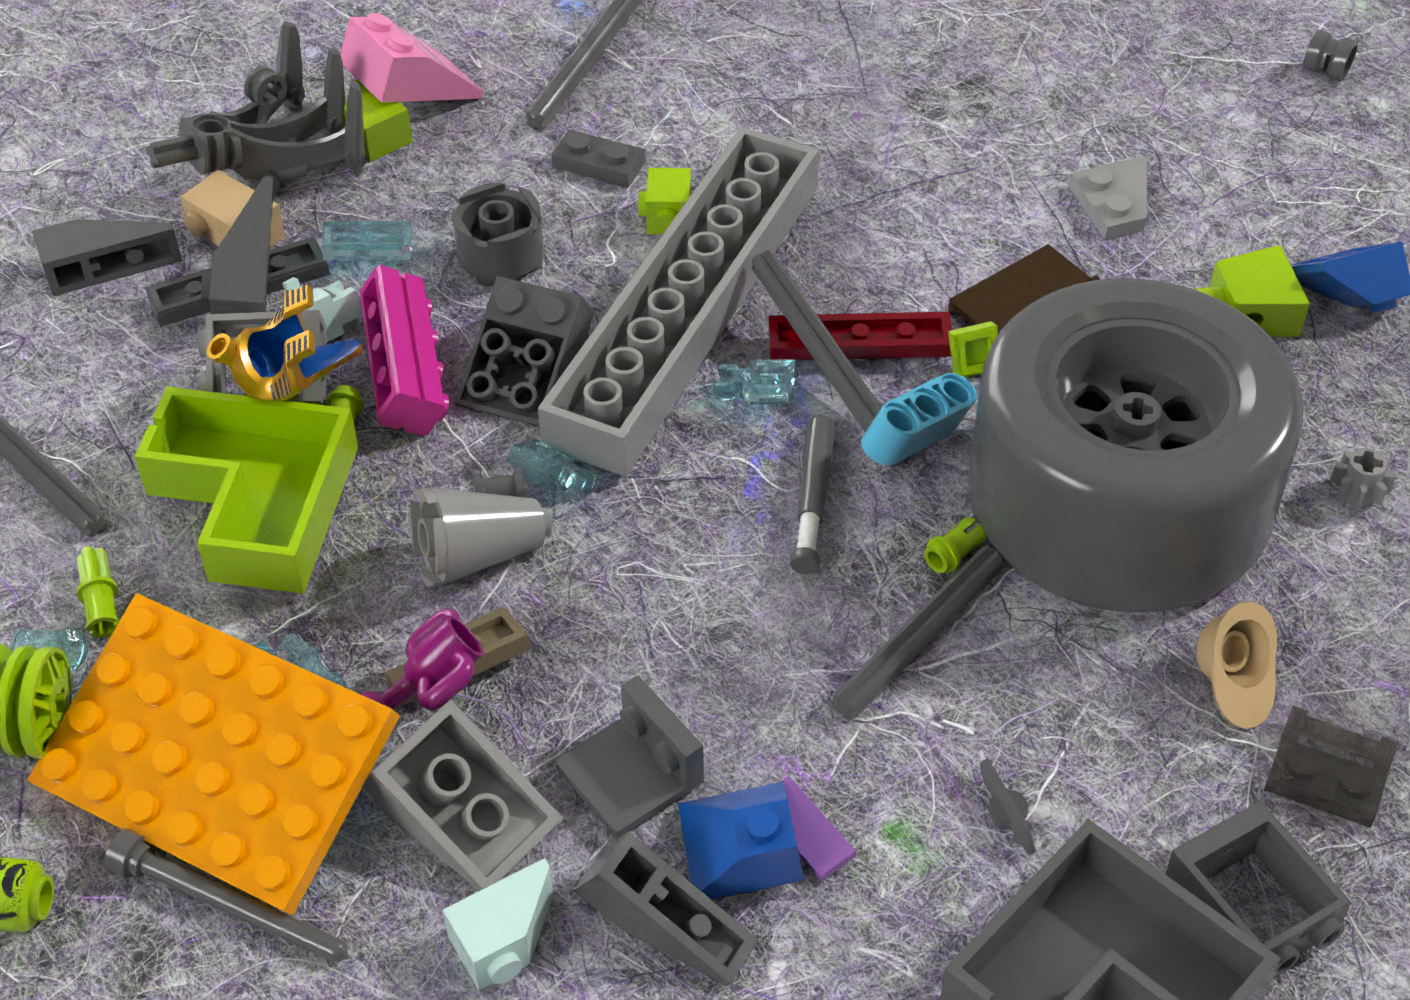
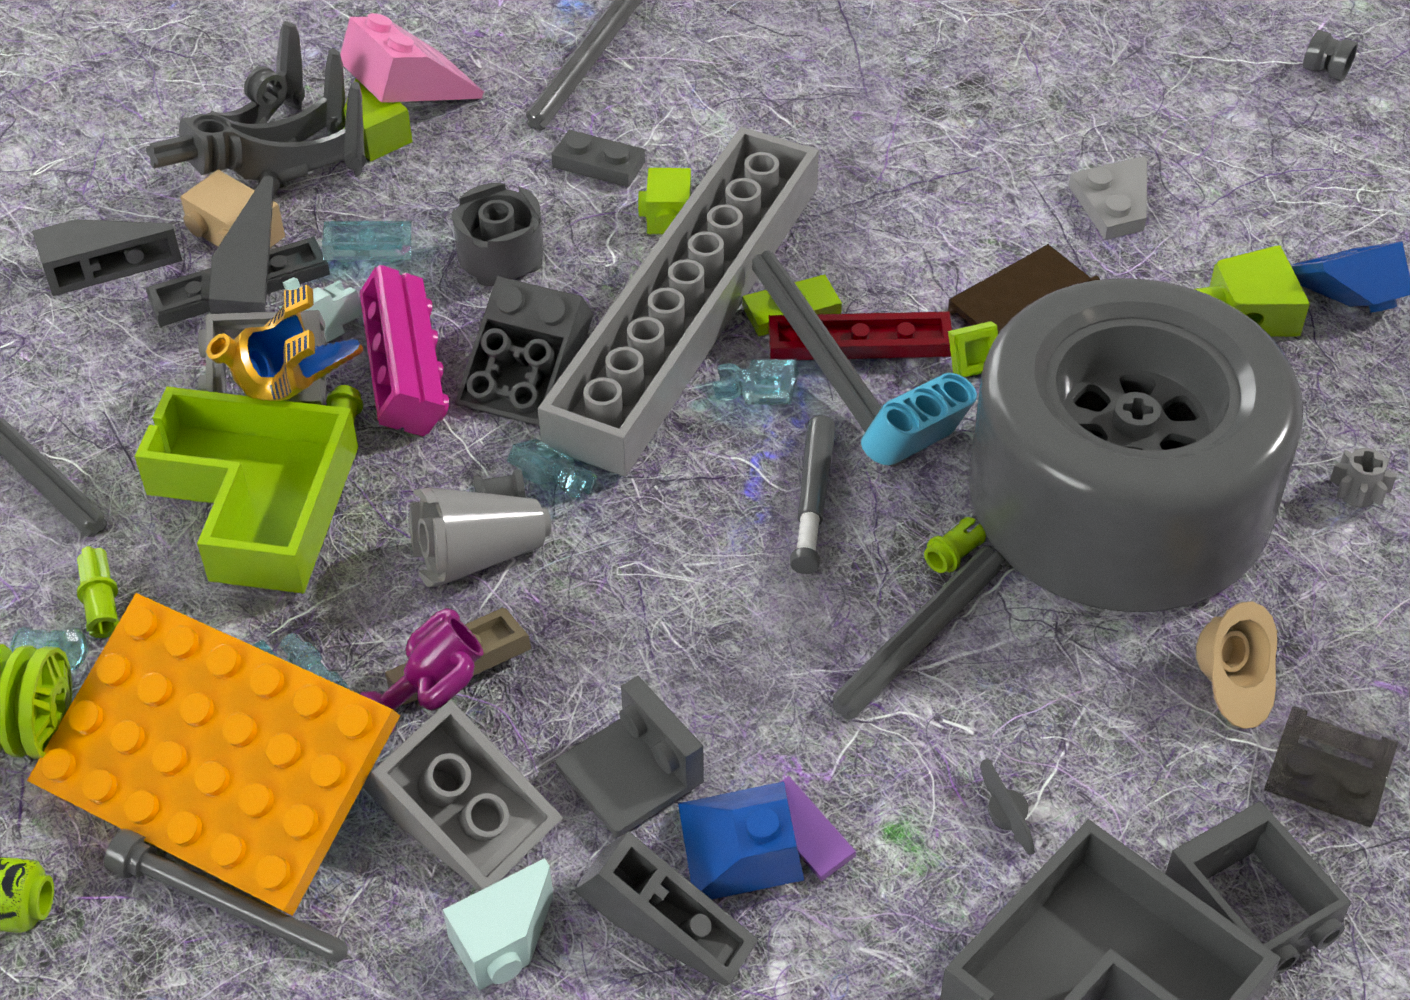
(816, 291): none -> lime plate

